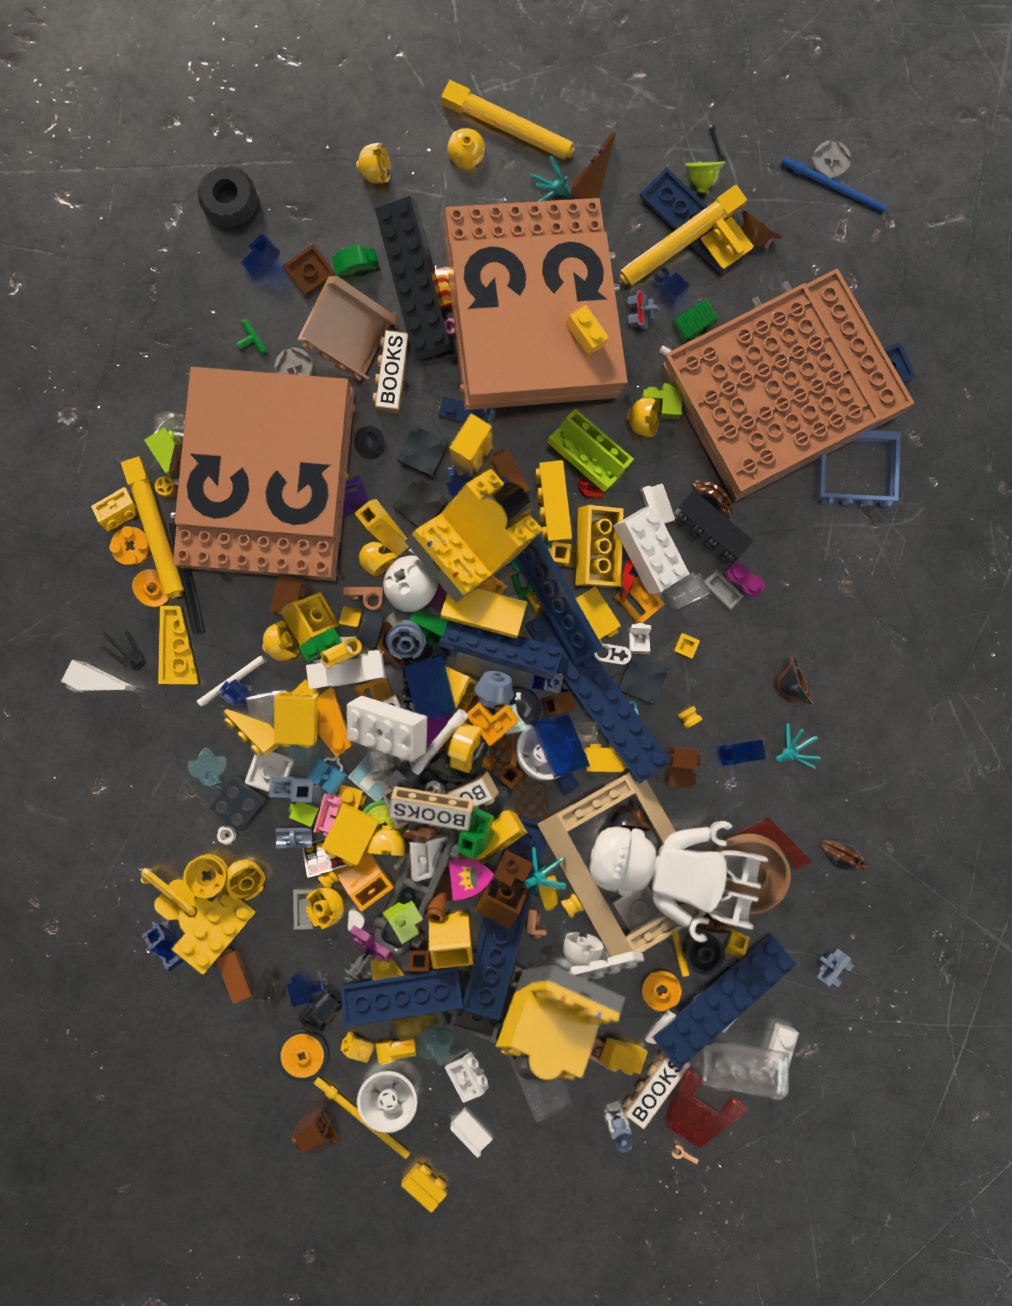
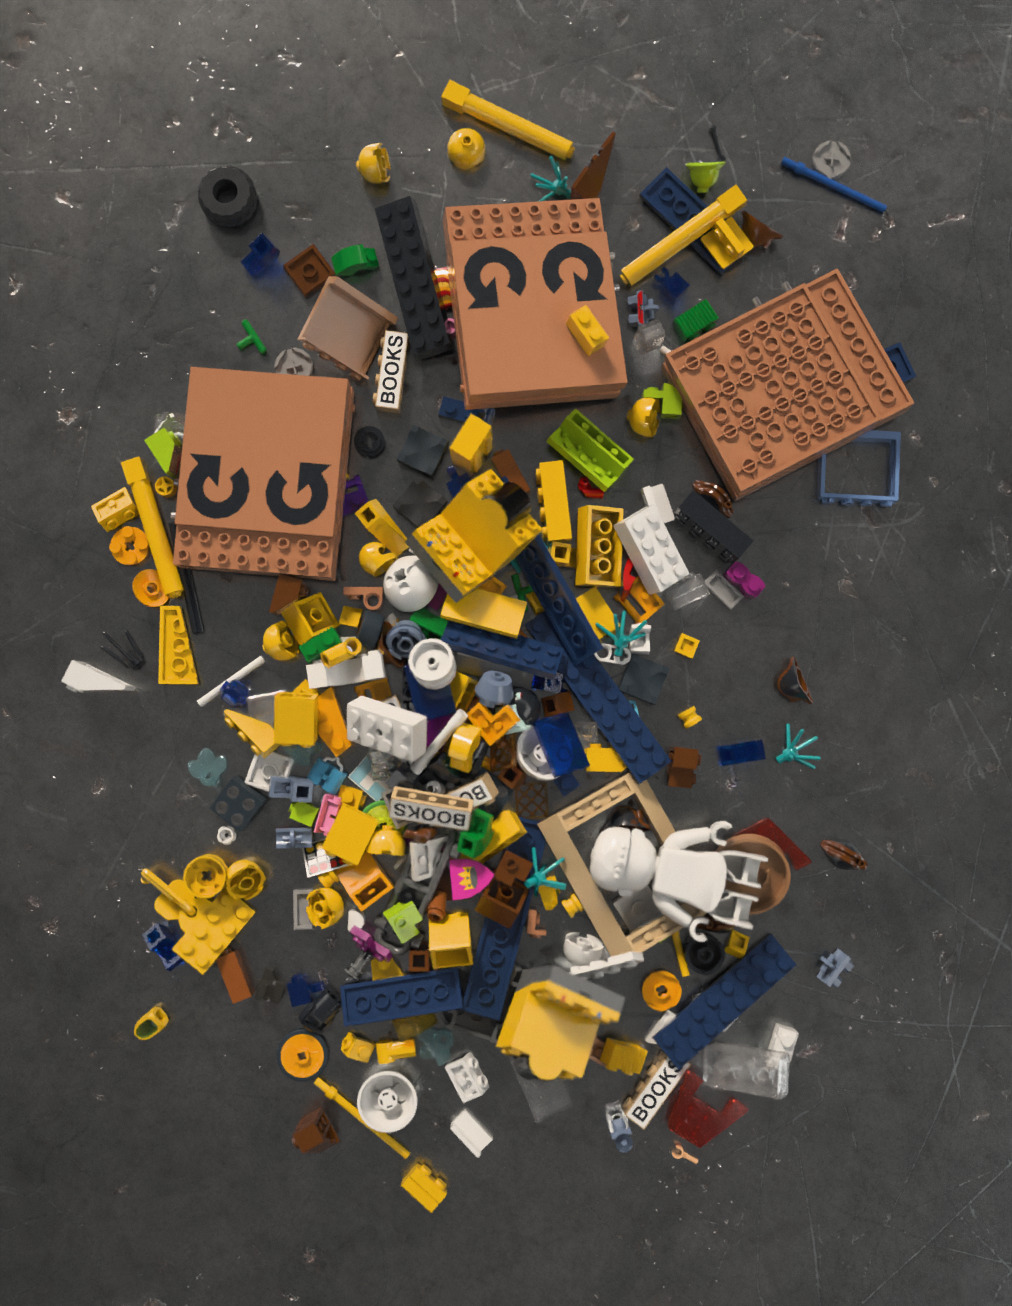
(151, 1023): none -> yellow rock
(436, 653): none -> white wheel
(621, 640): none -> teal plant
(649, 337): none -> clear brick

